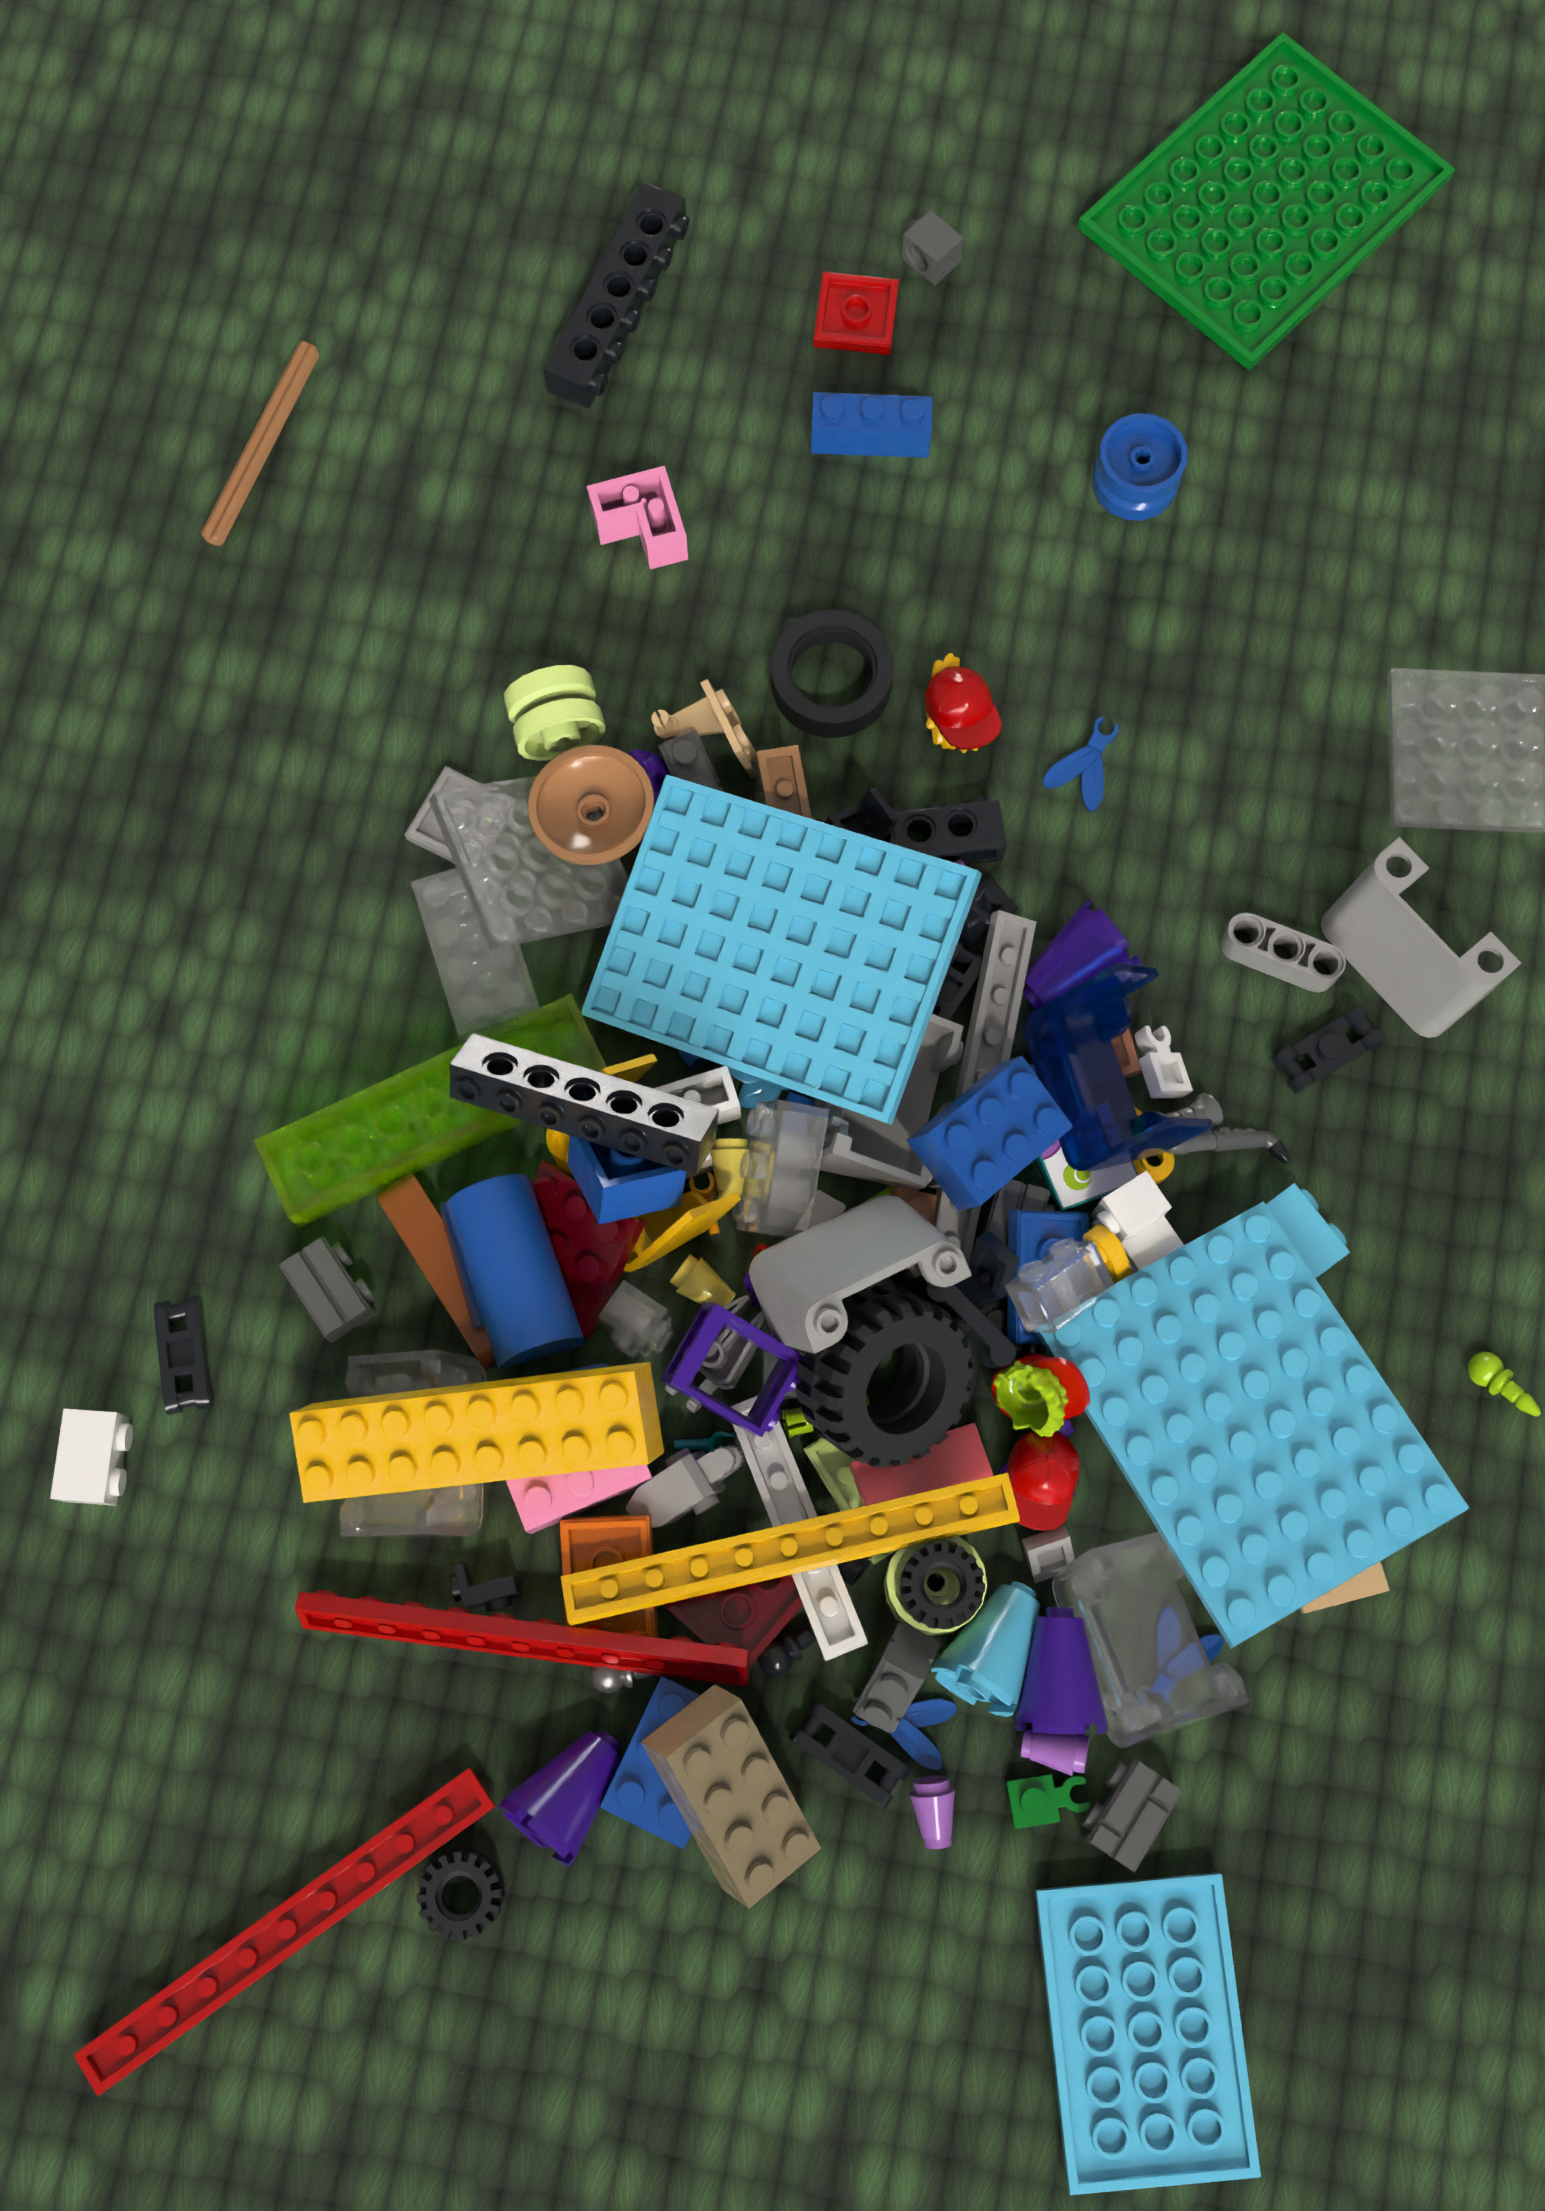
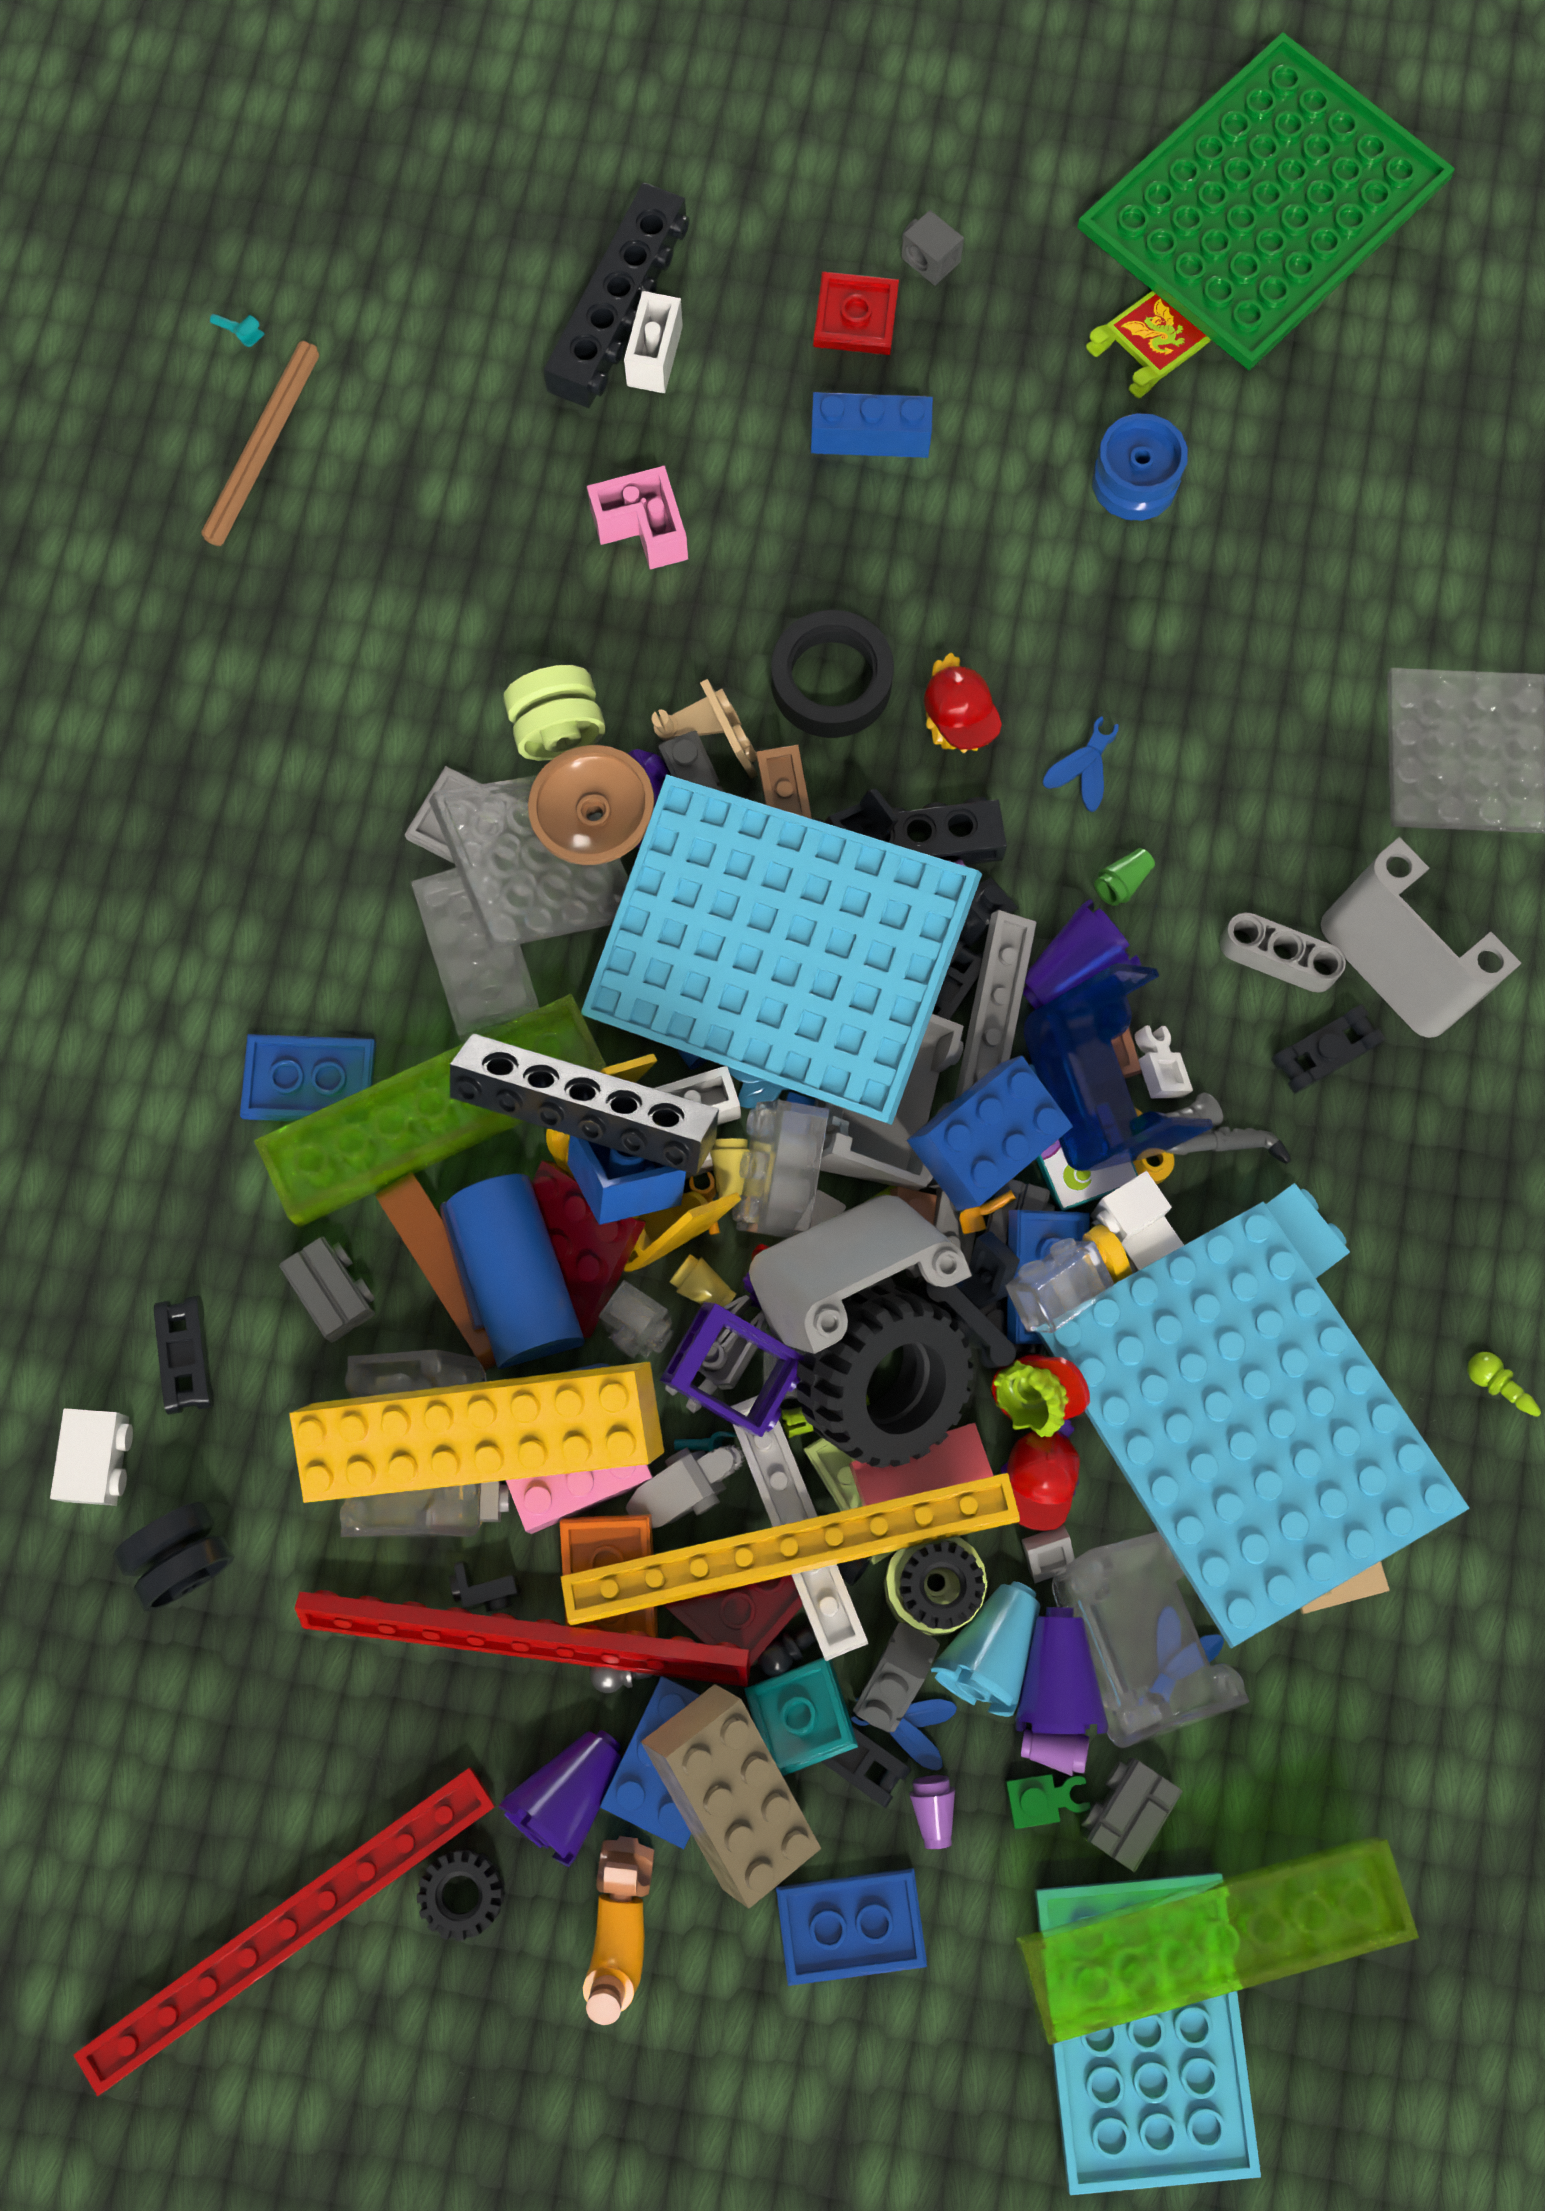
(173, 1556): none -> black wheel
(246, 331): none -> teal hand
(302, 1074): none -> blue tile
(493, 1501): none -> light grey plate
(619, 1936): none -> piece
(653, 342): none -> white brick
(802, 1716): none -> teal tile
(851, 1926): none -> blue tile
(972, 1218): none -> light orange hand
(1123, 877): none -> bright green cone
(1153, 336): none -> flag
(1215, 1939): none -> clear neon green brick

